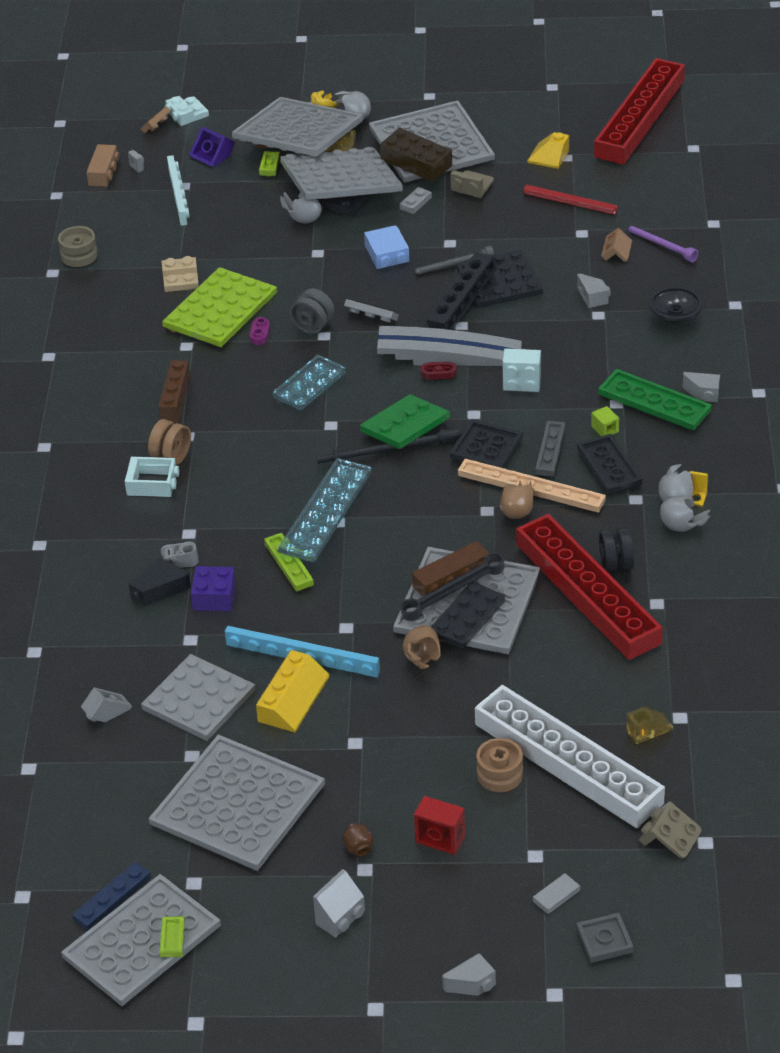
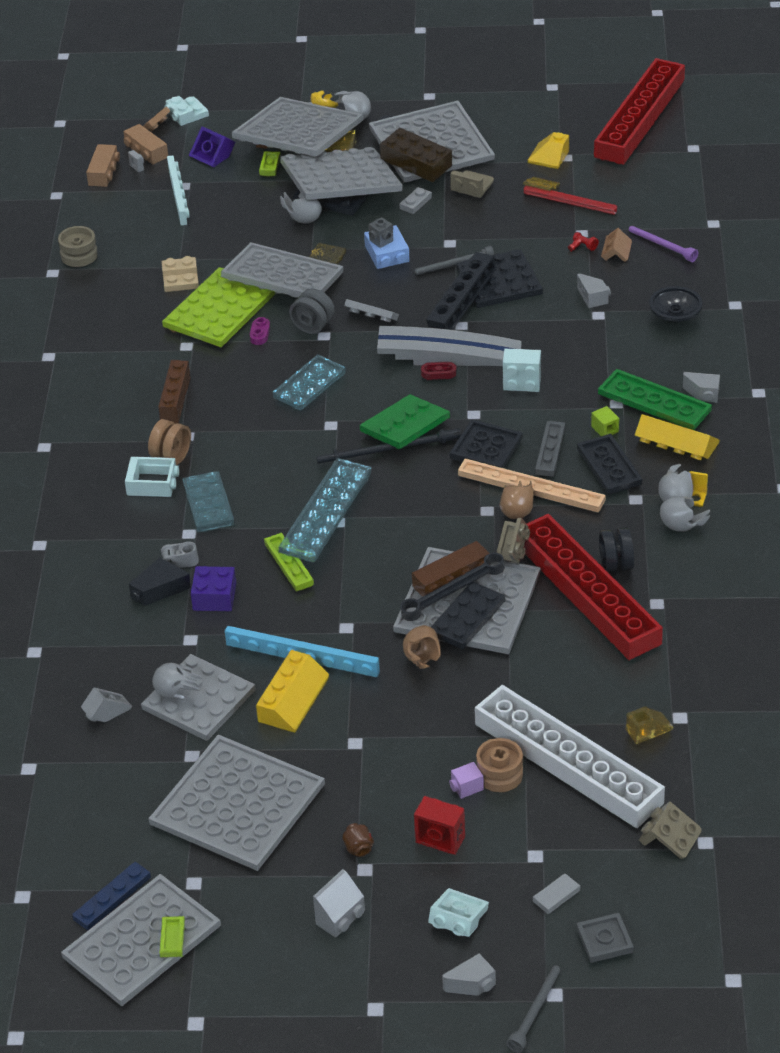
(146, 144): none -> medium nougat brick
(172, 678): none -> light grey helmet
(208, 501): none -> clear light blue plate
(280, 270): none -> light grey plate
(328, 253): none -> clear yellow piece
(381, 232): none -> dark grey brick
(457, 912): none -> light aqua plate
(466, 780): none -> lavender brick
(512, 540): none -> dark tan bracket
(517, 1040): none -> dark grey piece
(541, 183): none -> clear yellow piece
(591, 243): none -> red piece
(677, 437): none -> yellow slope

